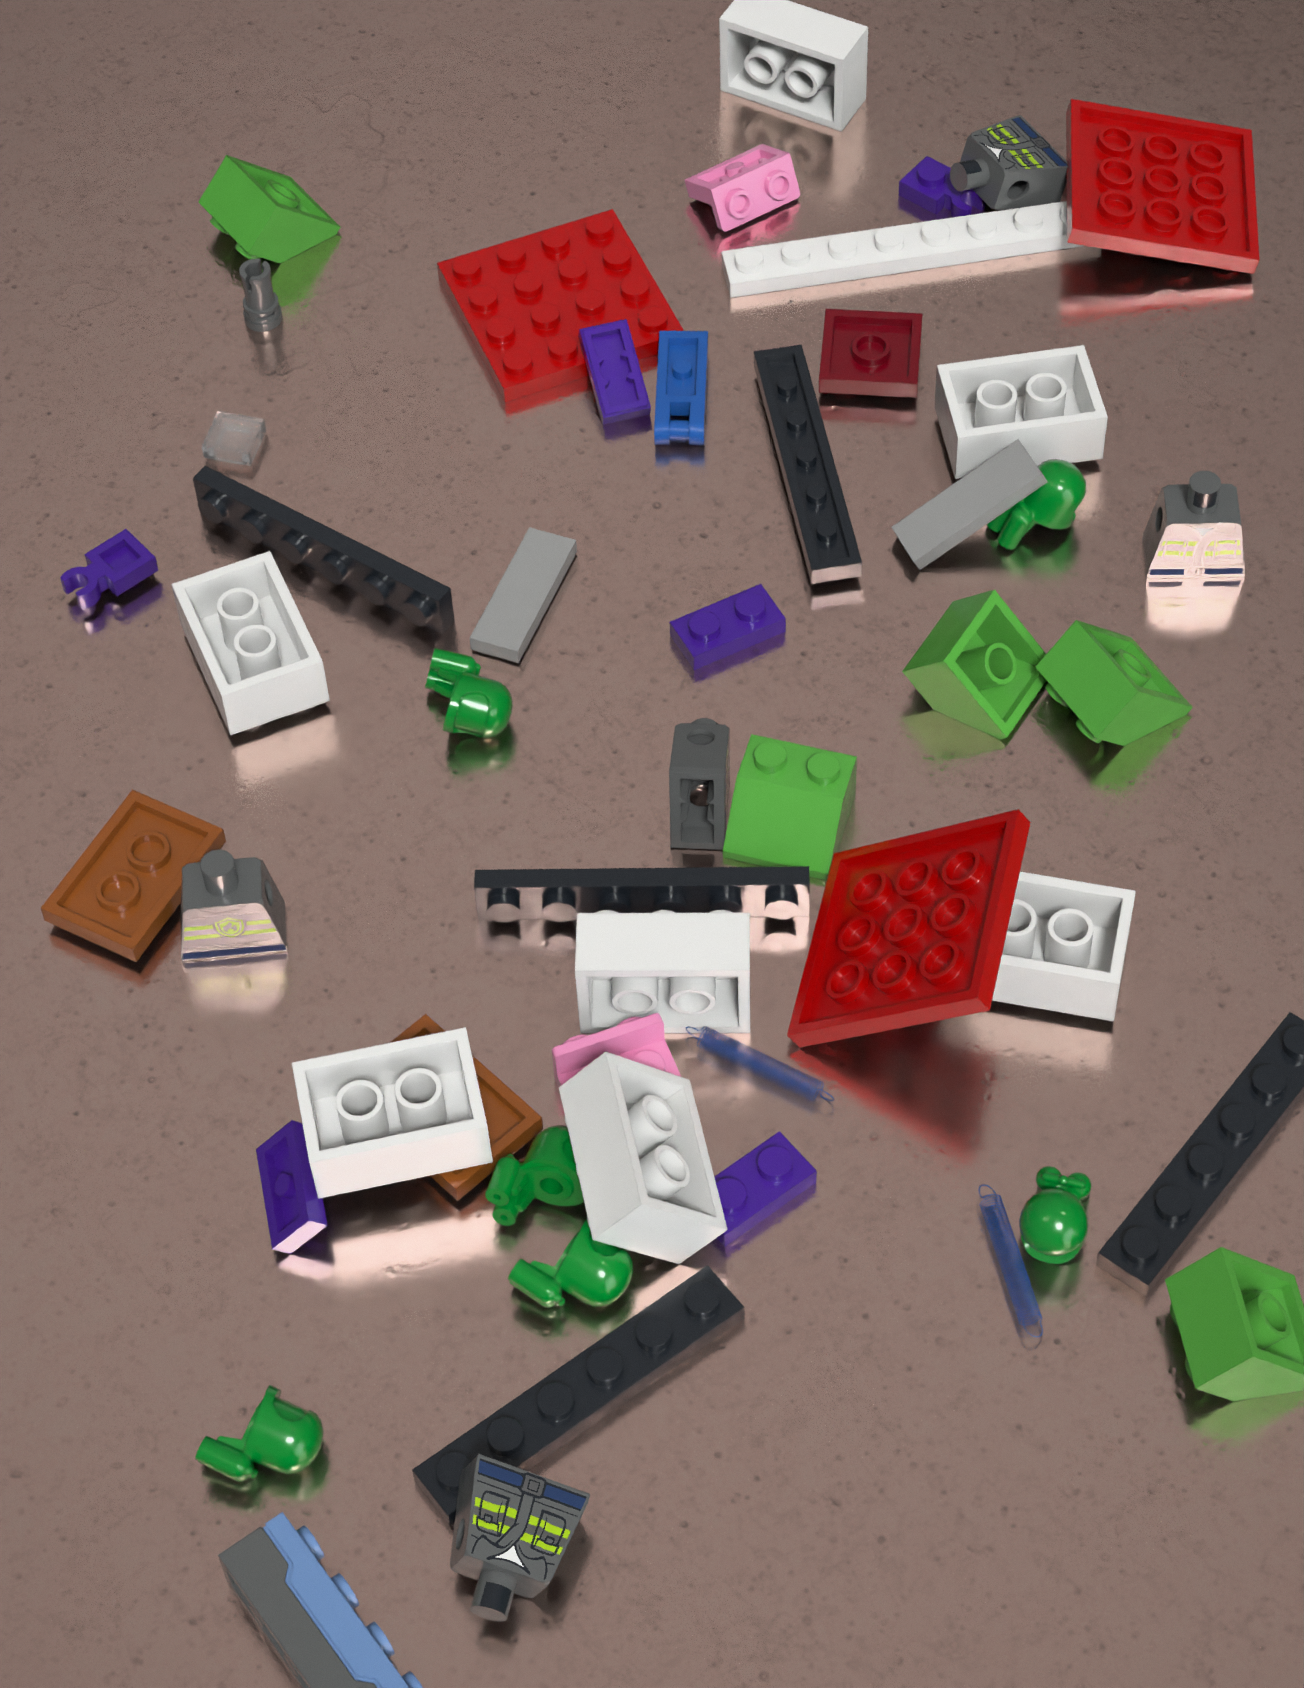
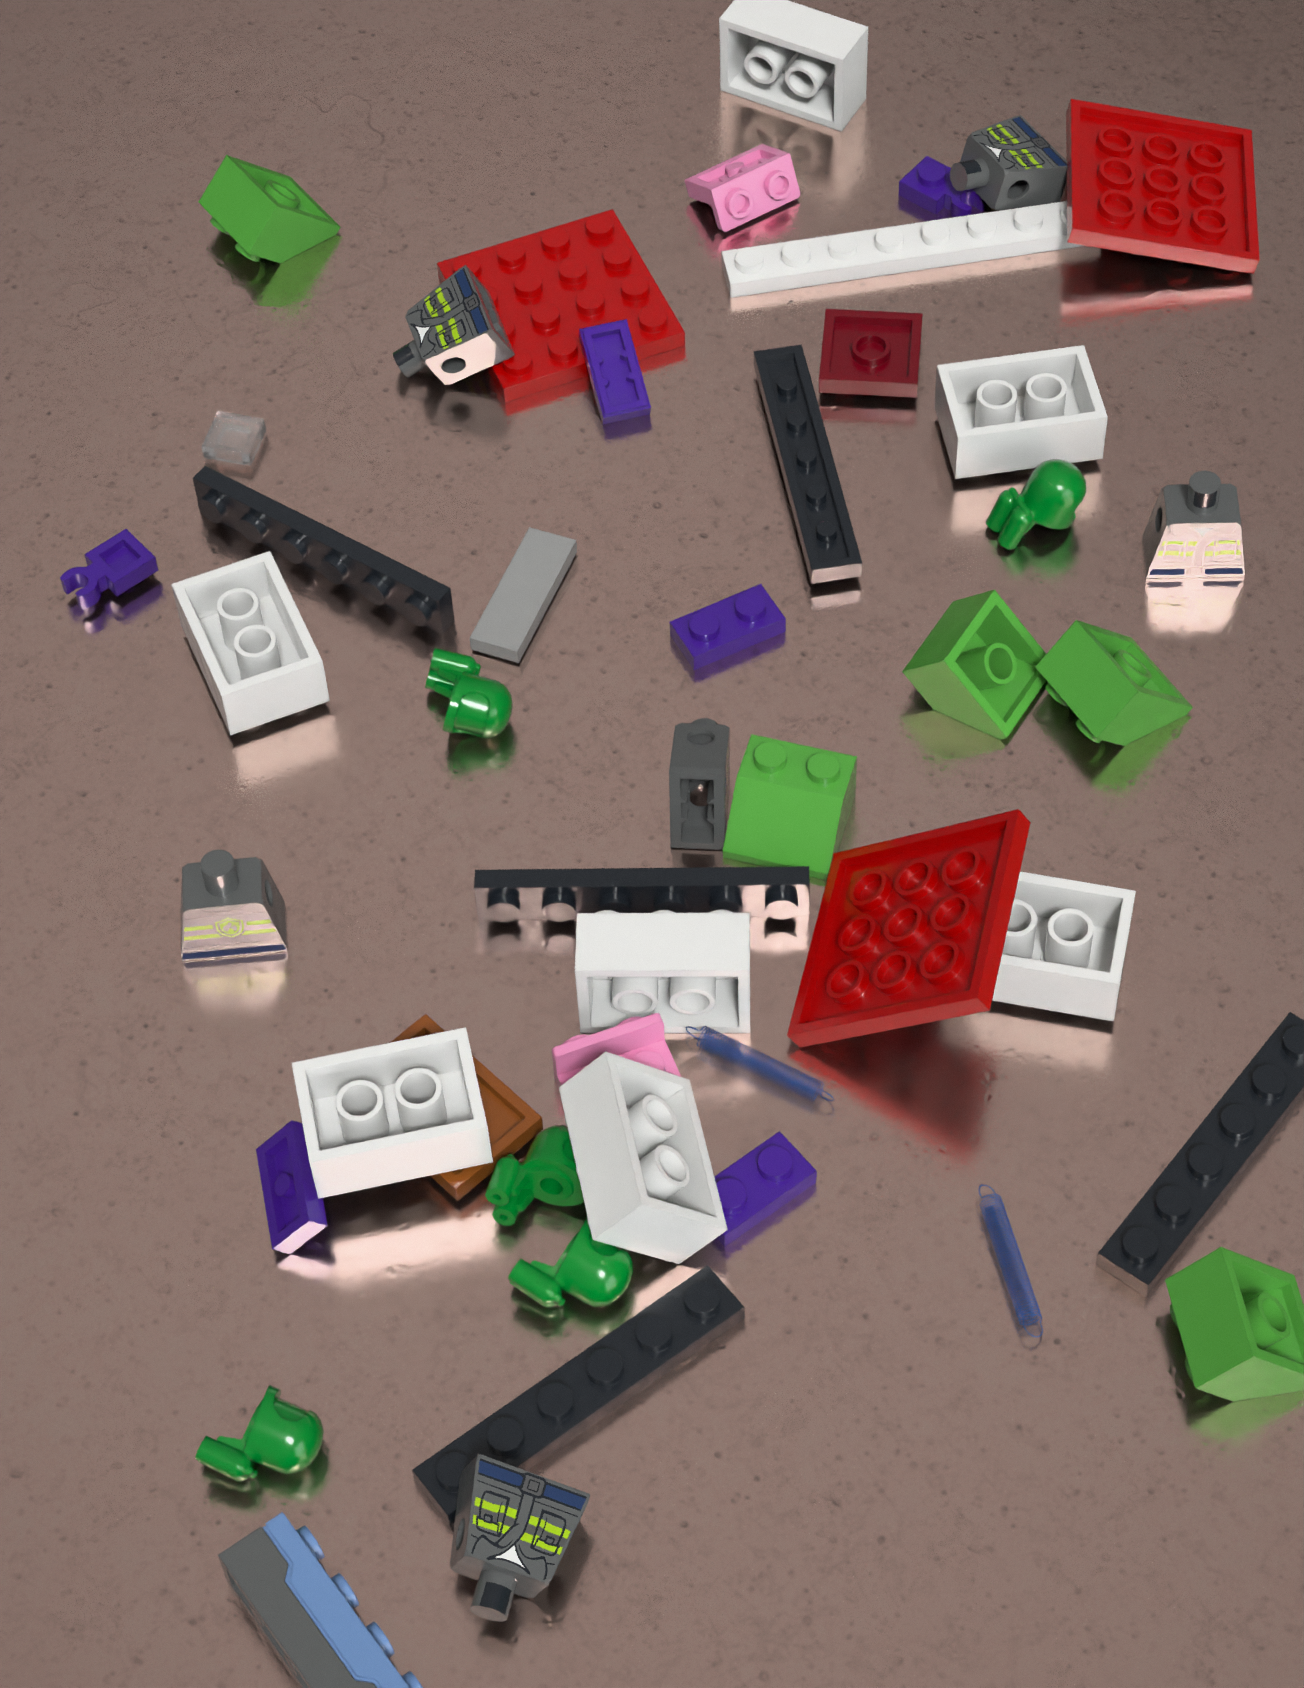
(131, 875): dark orange plate -> none
(260, 303): dark grey pin -> none
(454, 331): none -> dark grey torso
(681, 387): blue plate -> none
(969, 504): light grey tile -> none
(1054, 1219): green piece -> none

